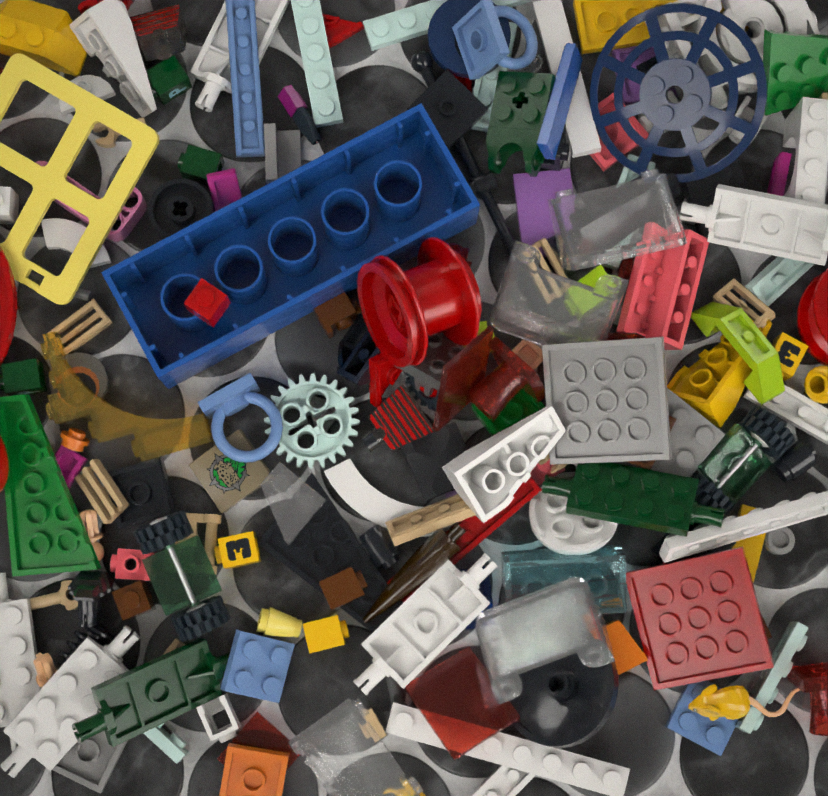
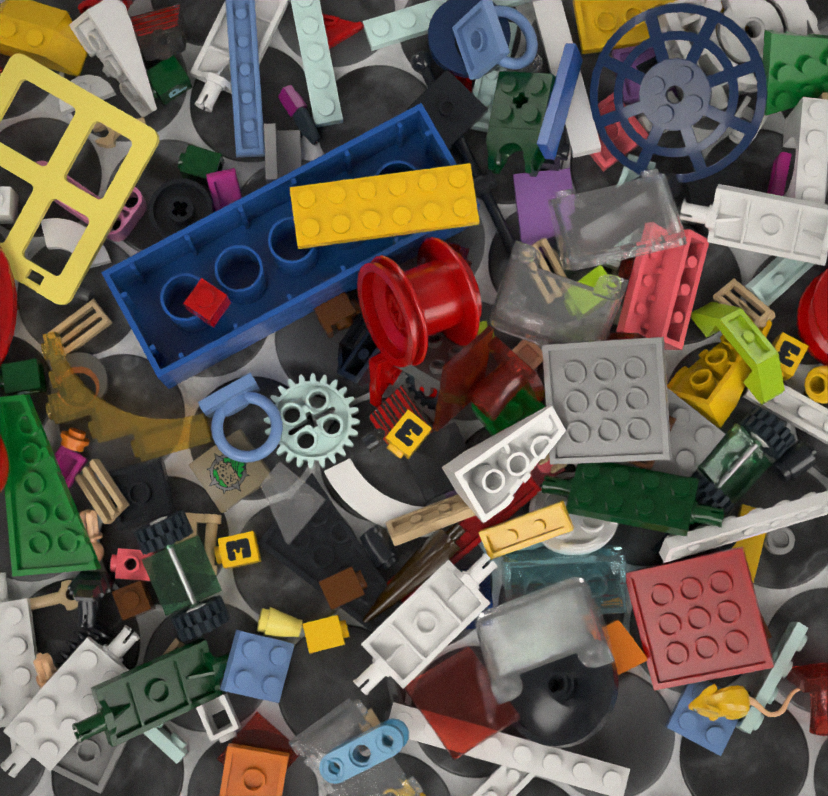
(353, 762): none -> dark azure piece
(384, 206): none -> yellow plate
(407, 435): none -> yellow brick
(526, 530): none -> yellow tile

